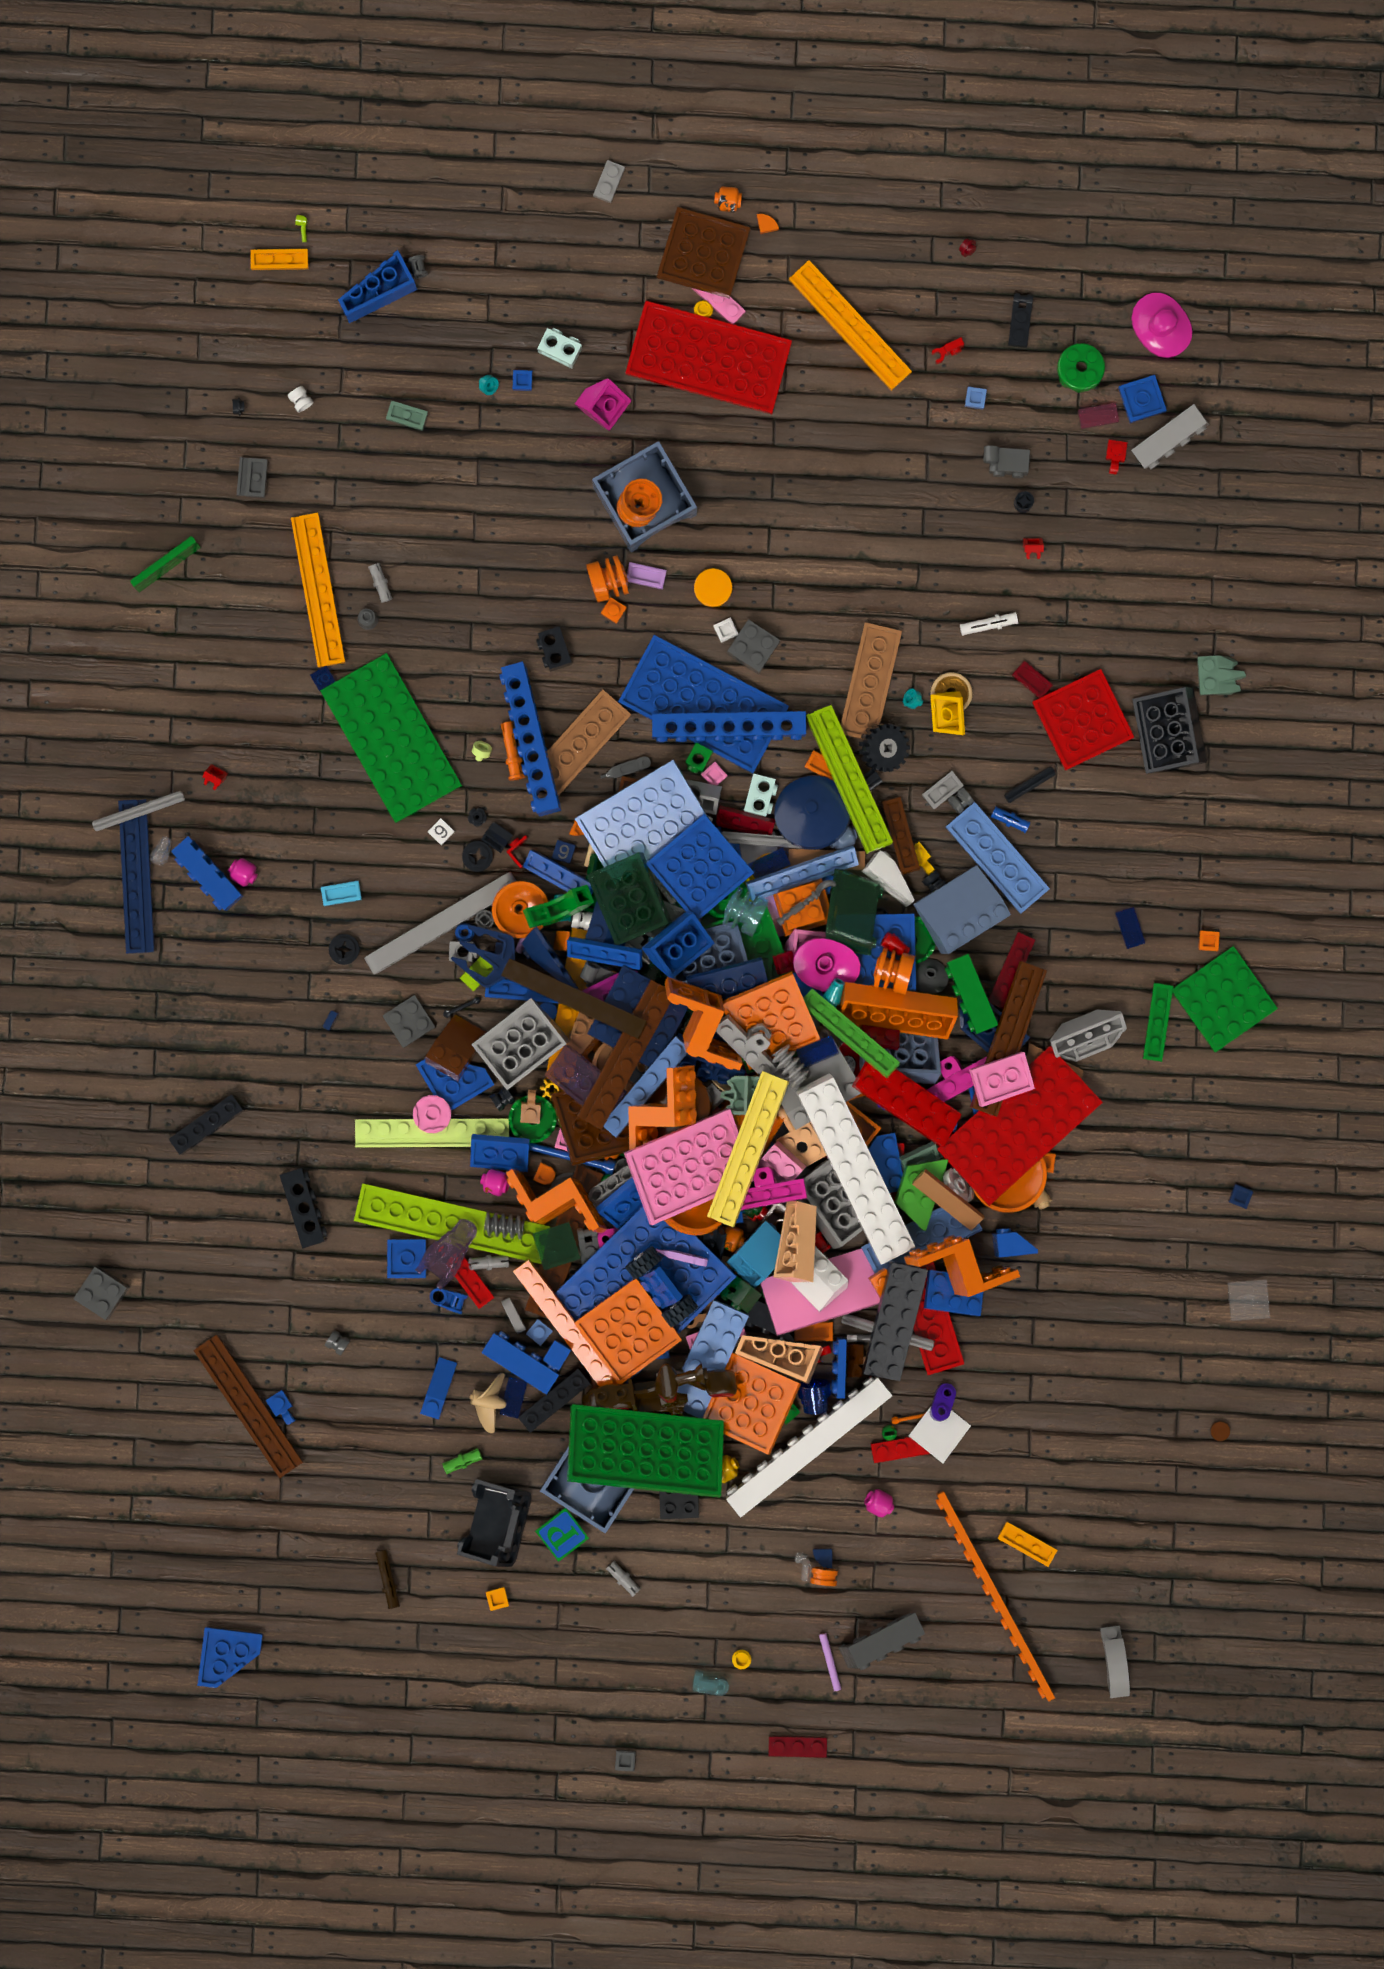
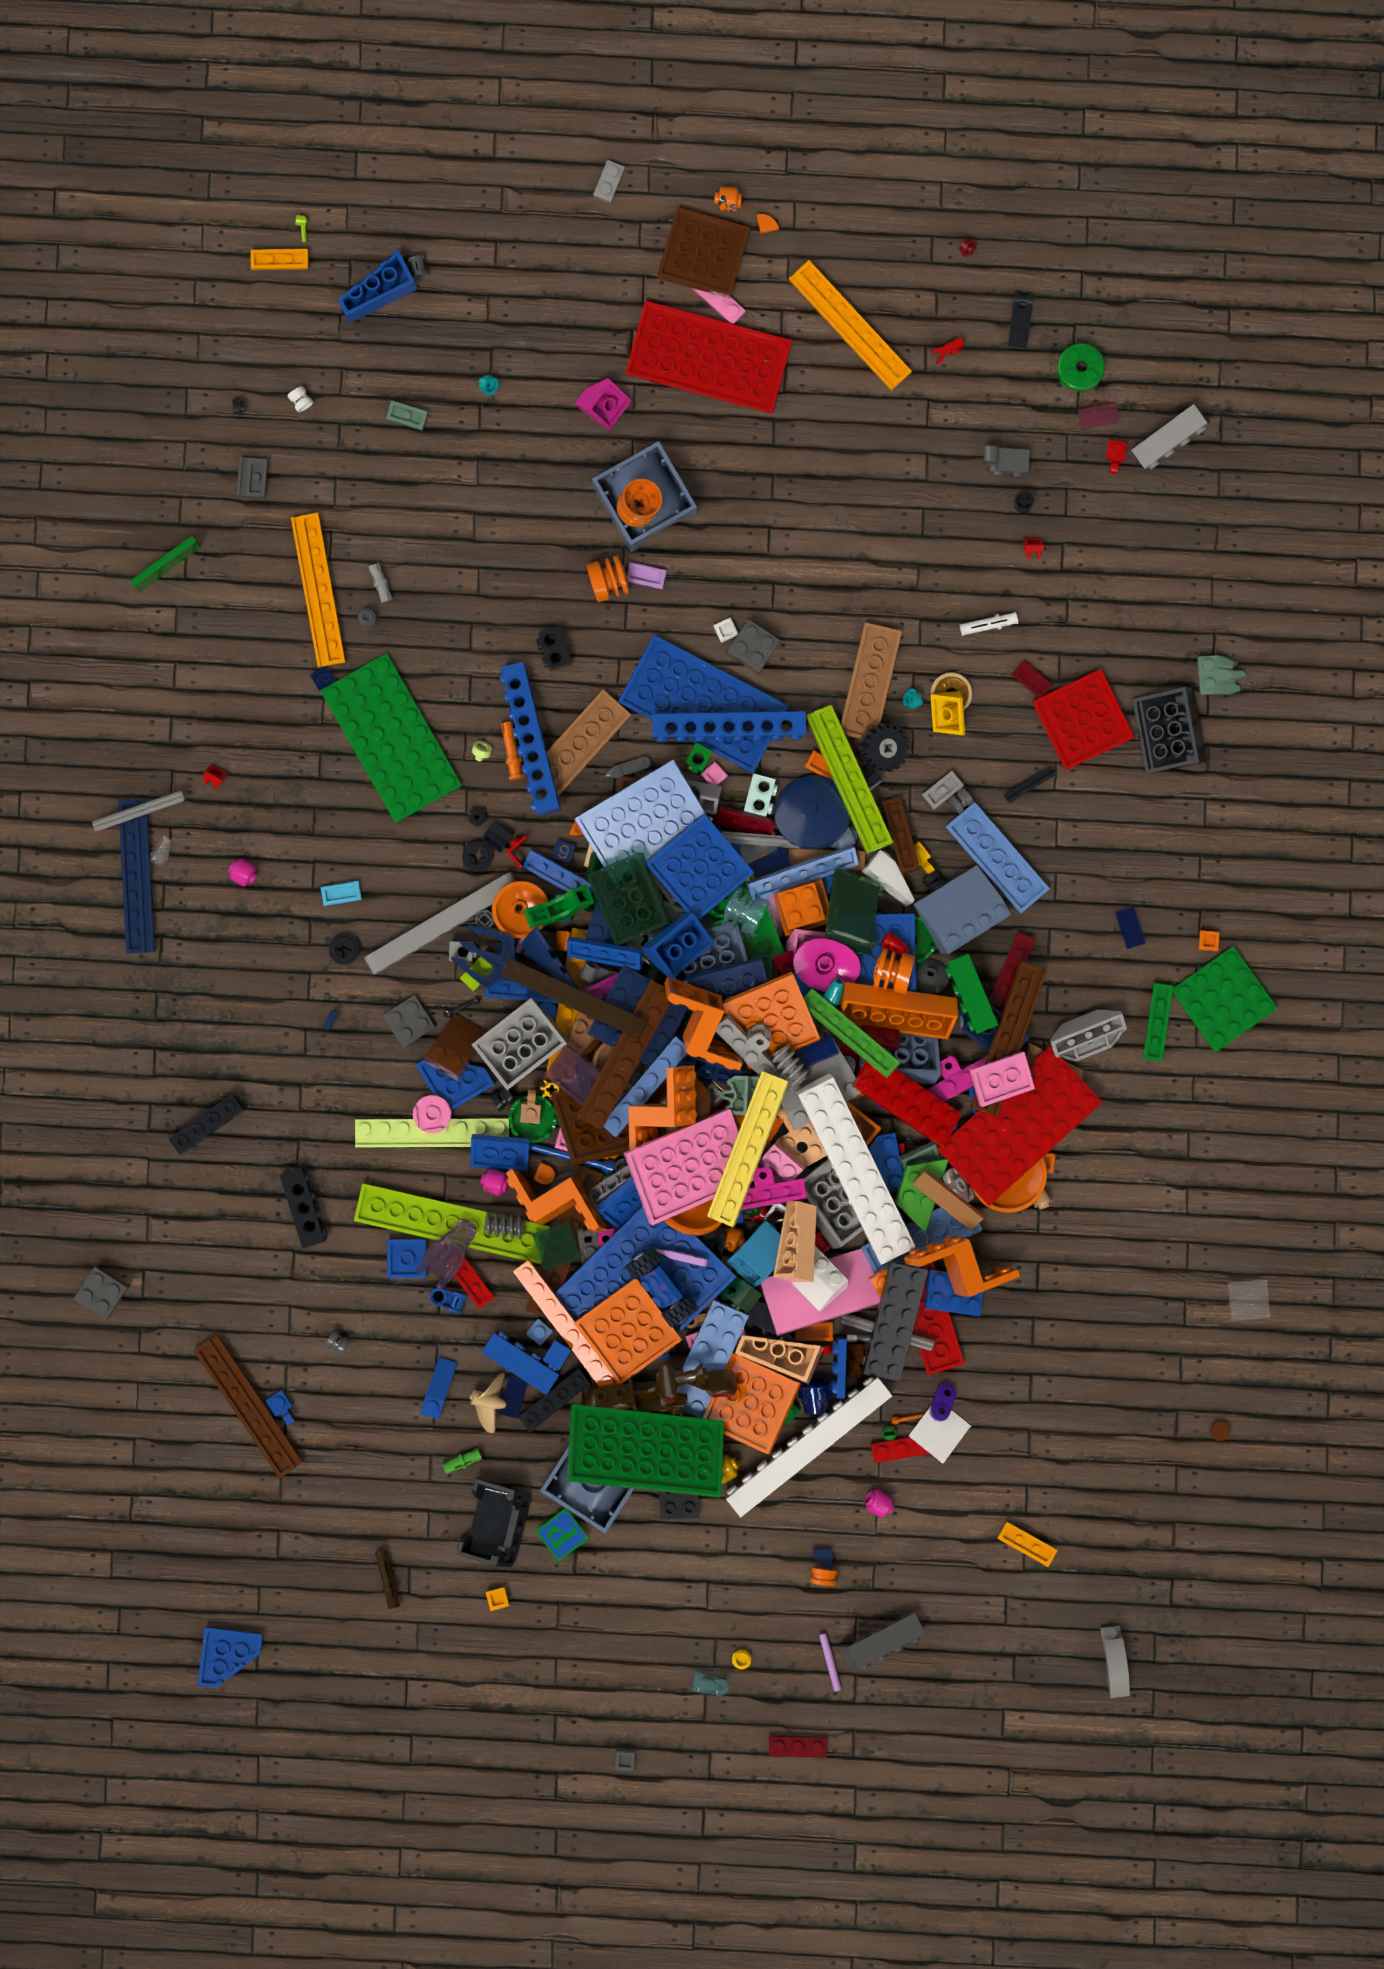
(207, 874): blue wedge -> none
(441, 832): white tile -> none
(463, 938): blue plate -> none
(488, 1262): light grey pin -> none
(513, 1315): light grey beam -> none
(522, 380): blue plate -> none
(557, 351): light aqua brick -> none
(576, 922): white wheel -> none
(613, 610): orange plate -> none
(623, 1578): light grey pin -> none
(703, 308): yellow plate -> none
(713, 587): light orange tile -> none
(798, 907): dark grey piece -> none
(806, 1565): clear arm -> none
(975, 398): medium blue plate -> none
(990, 1589): orange plate -> none
(1010, 819): blue pin -> none
(1011, 1244): blue slope -> none
(1142, 399): blue plate -> none
(1161, 325): dark pink hat -> none
(1240, 1196): dark blue tile -> none

